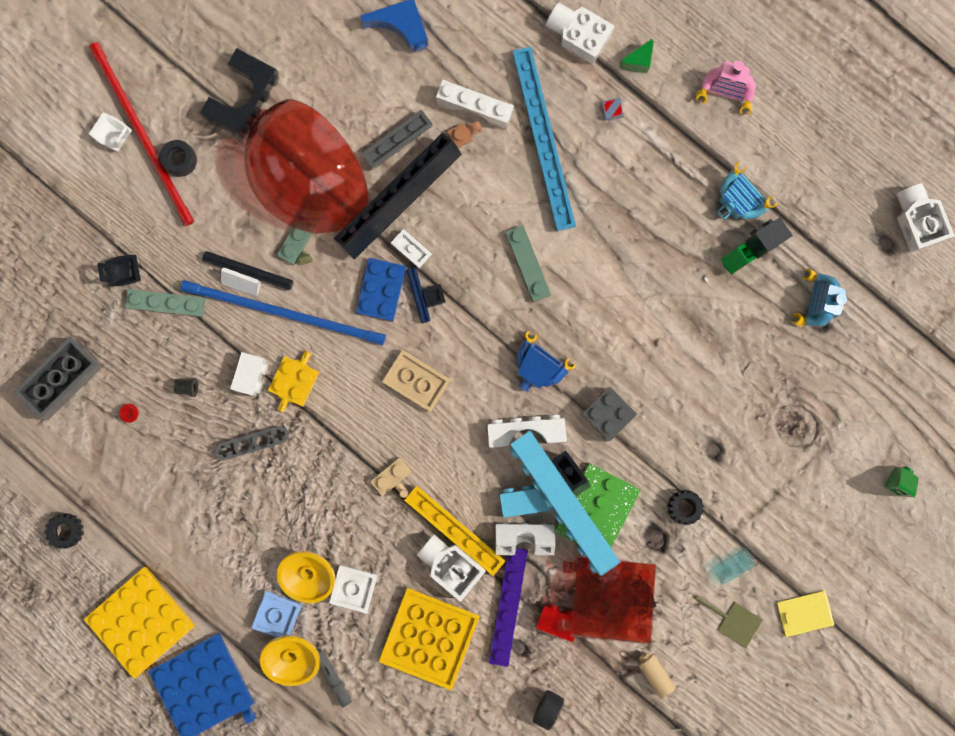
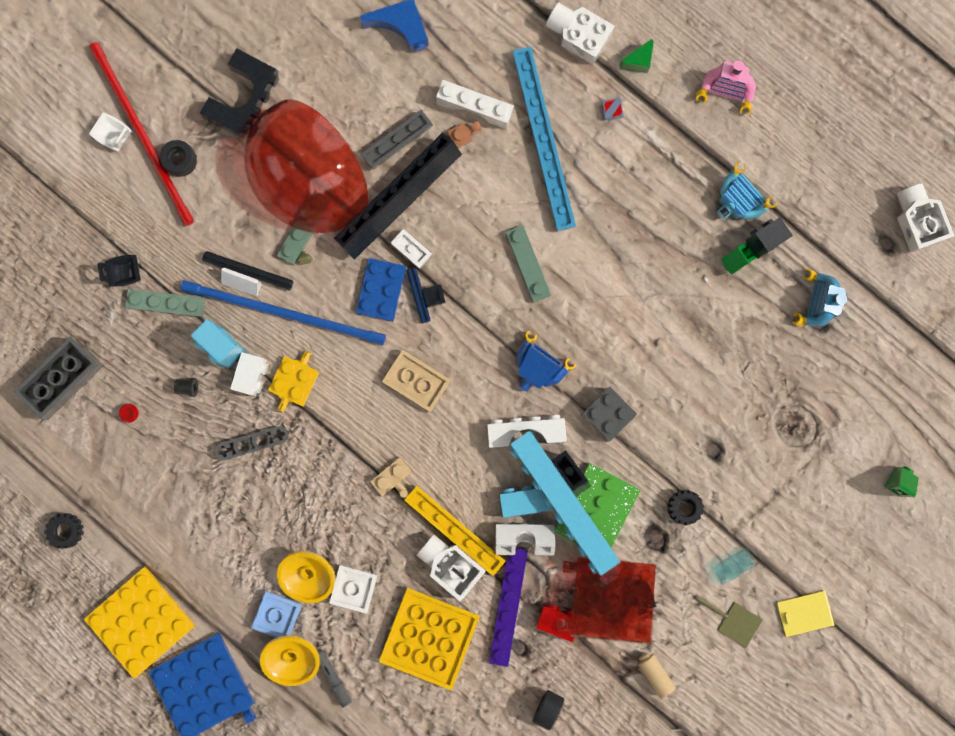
(218, 343): none -> medium azure piece

